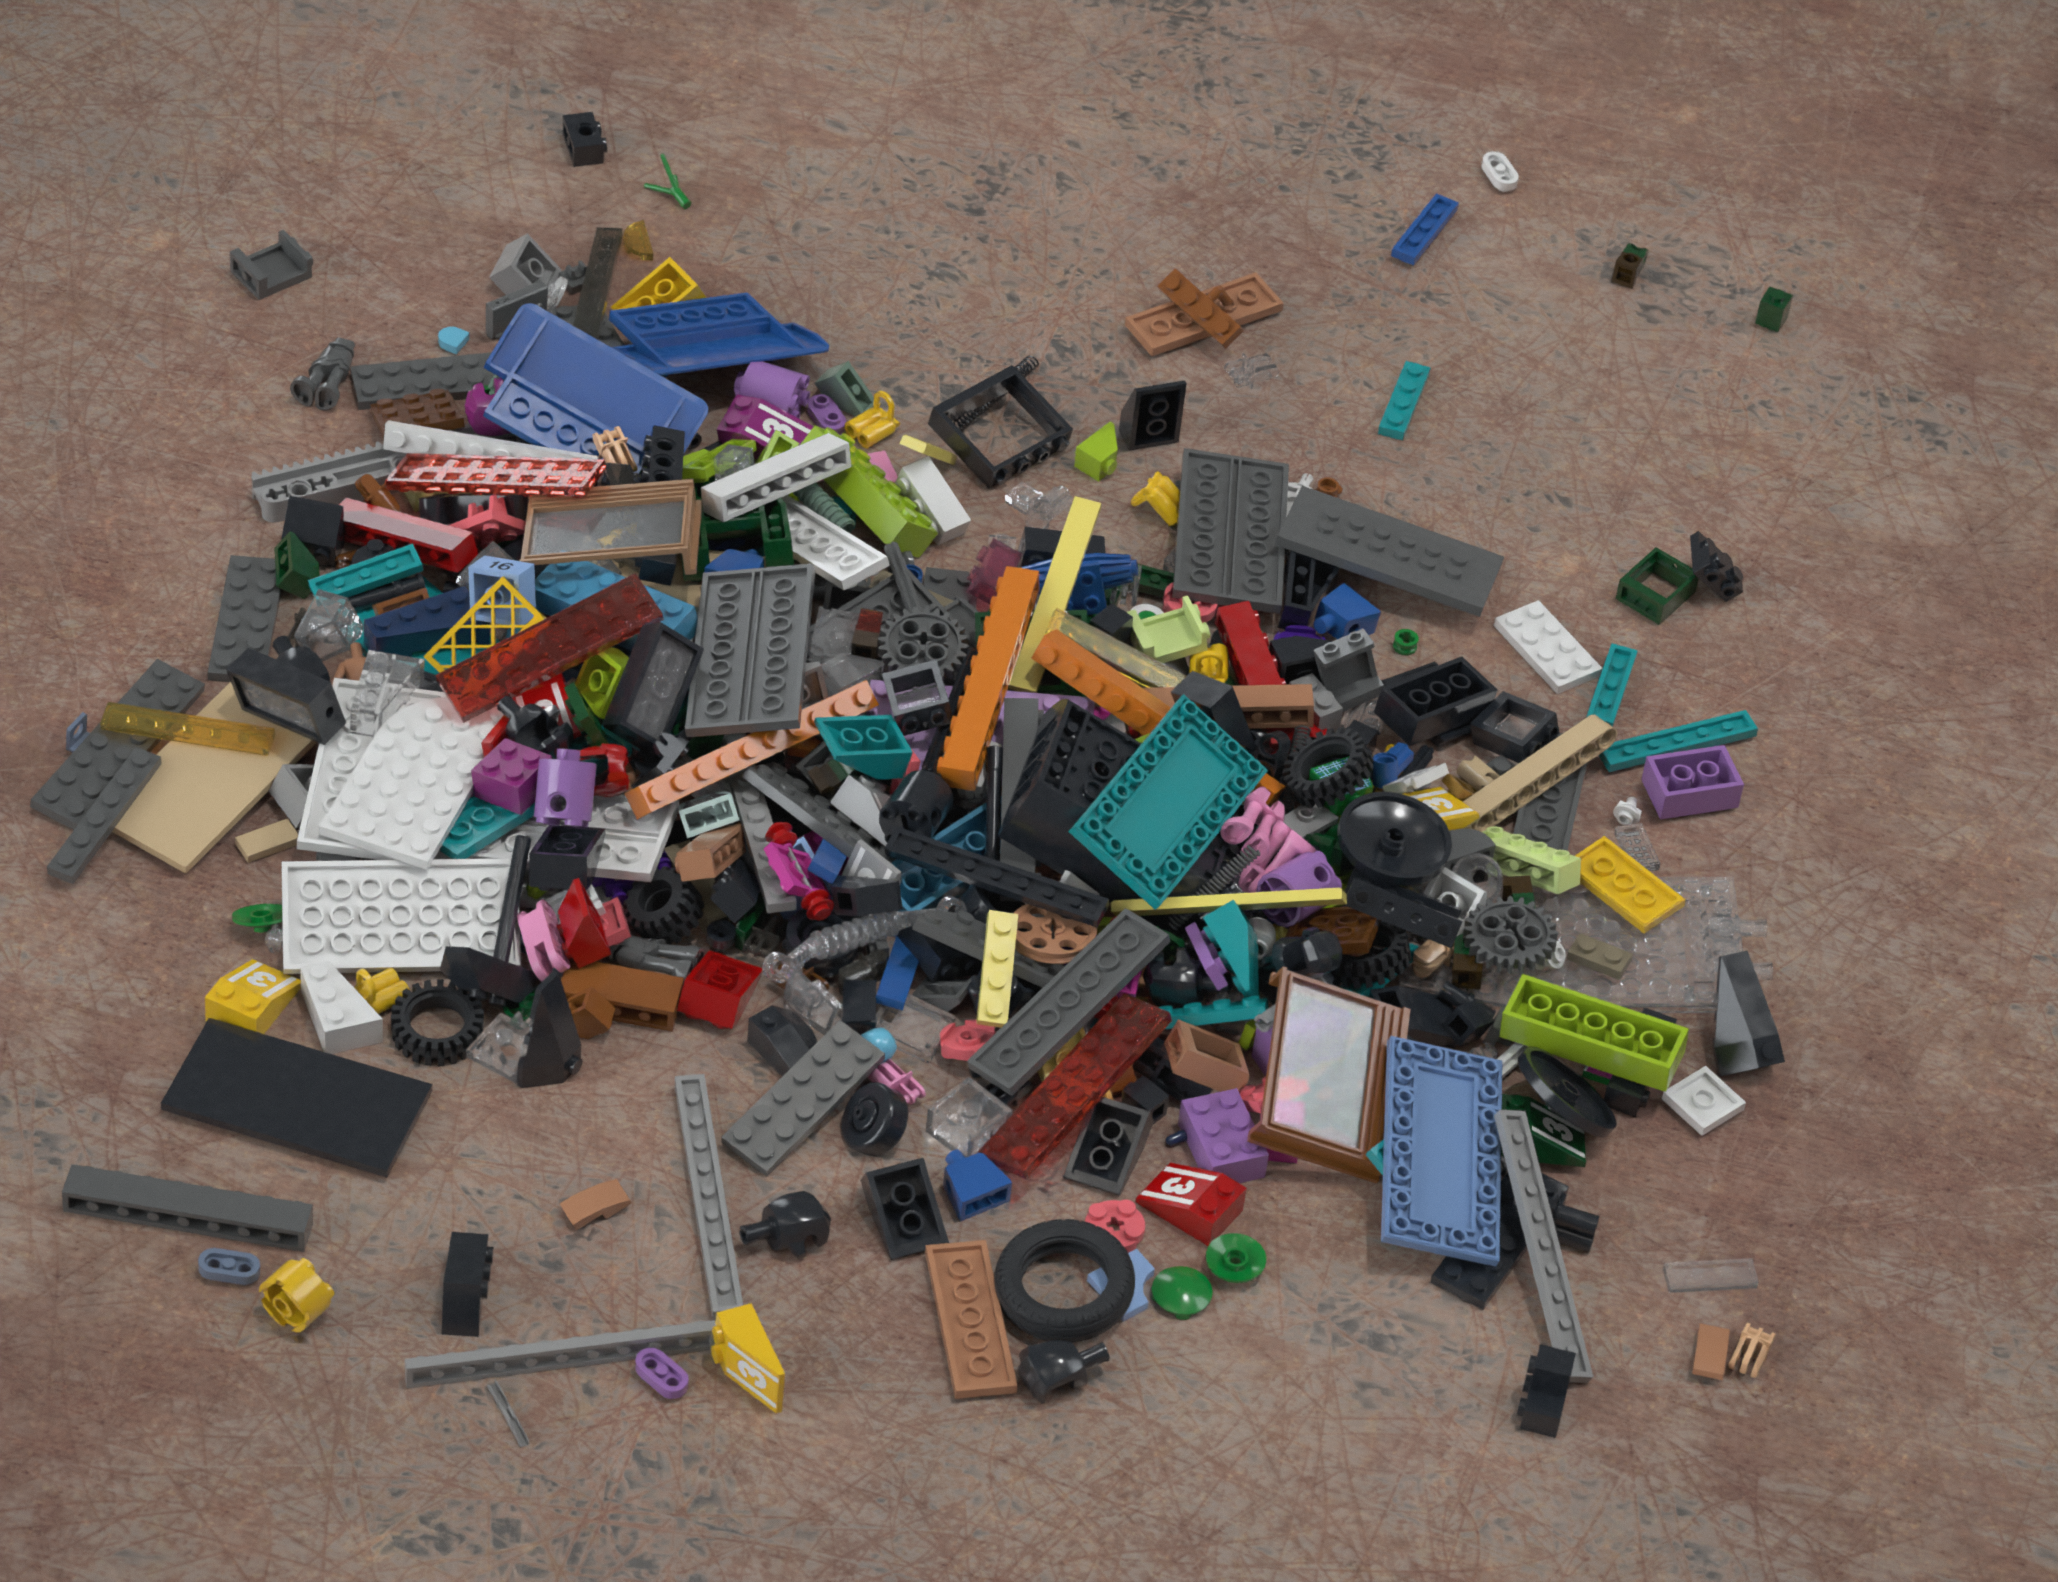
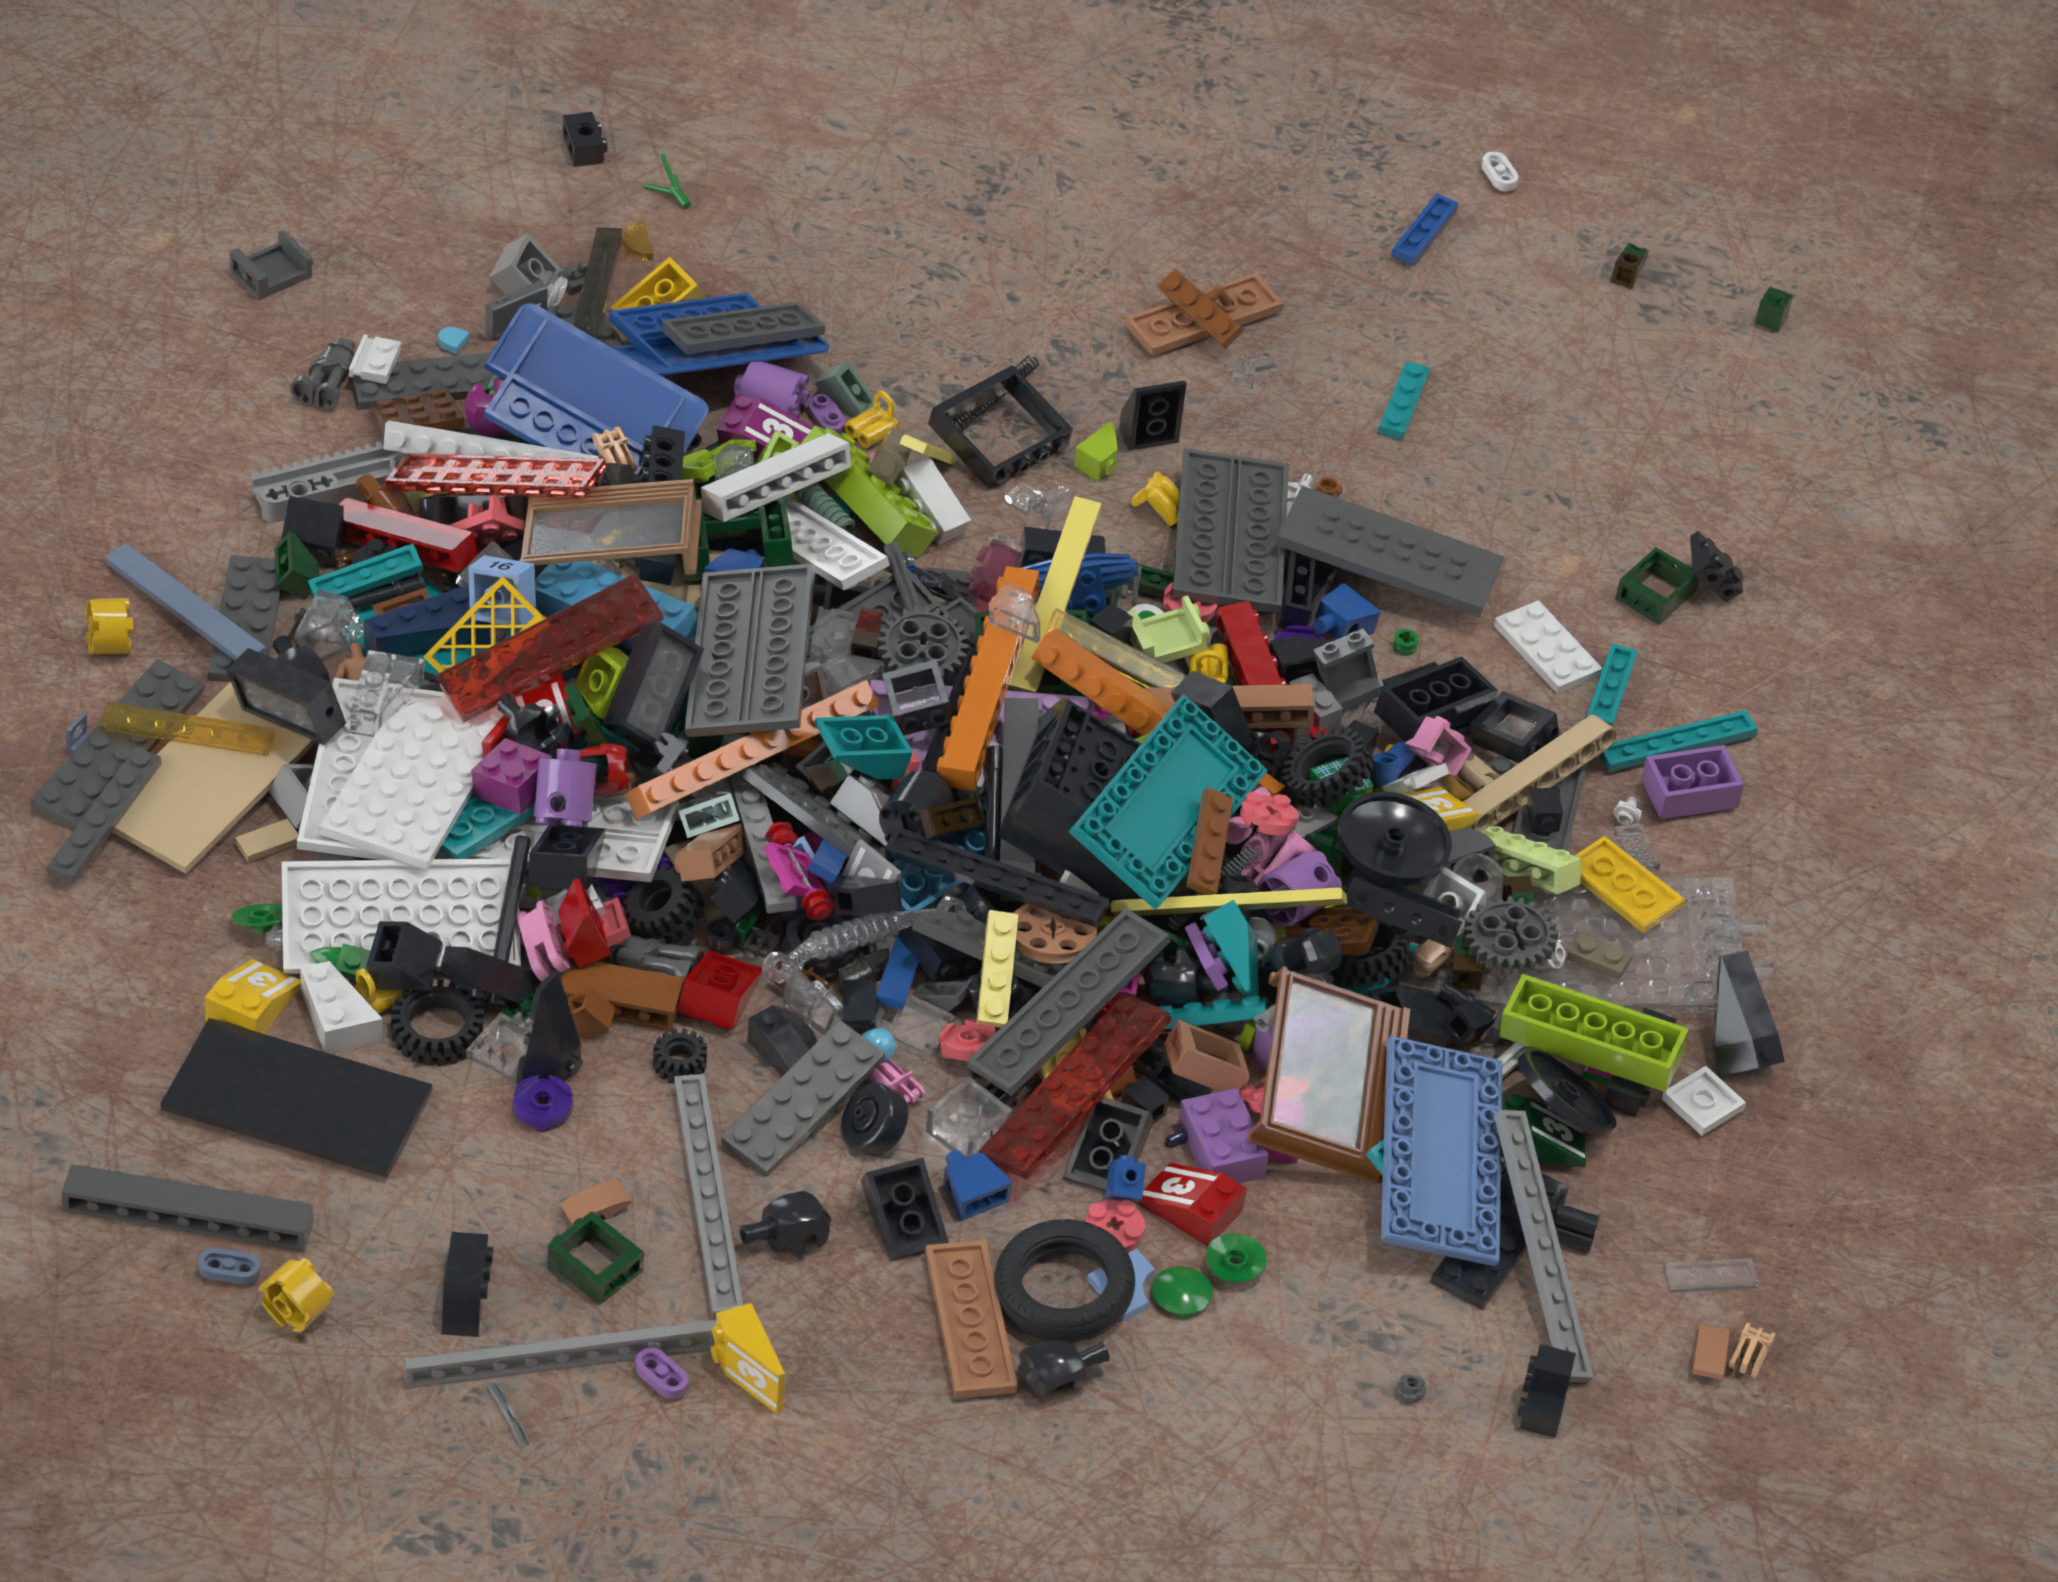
(108, 626): none -> yellow brick
(182, 602): none -> sand blue tile
(345, 959): none -> green plate
(375, 359): none -> white plate
(403, 957): none -> black slope
(538, 1115): none -> dark purple plate
(612, 1278): none -> dark green window
(679, 1043): none -> black tyre
(743, 328): none -> dark grey plate
(890, 457): none -> dark tan brick
(941, 585): none -> black wheel
(952, 817): none -> dark brown tile
(1015, 612): none -> clear slope
(1125, 1179): none -> blue brick
(1209, 842): none -> dark orange plate
(1238, 884): none -> black tile
(1270, 813): none -> coral plate
(1411, 1394): none -> dark grey plate
(1439, 744): none -> bright pink window
(1544, 810): none -> black brick

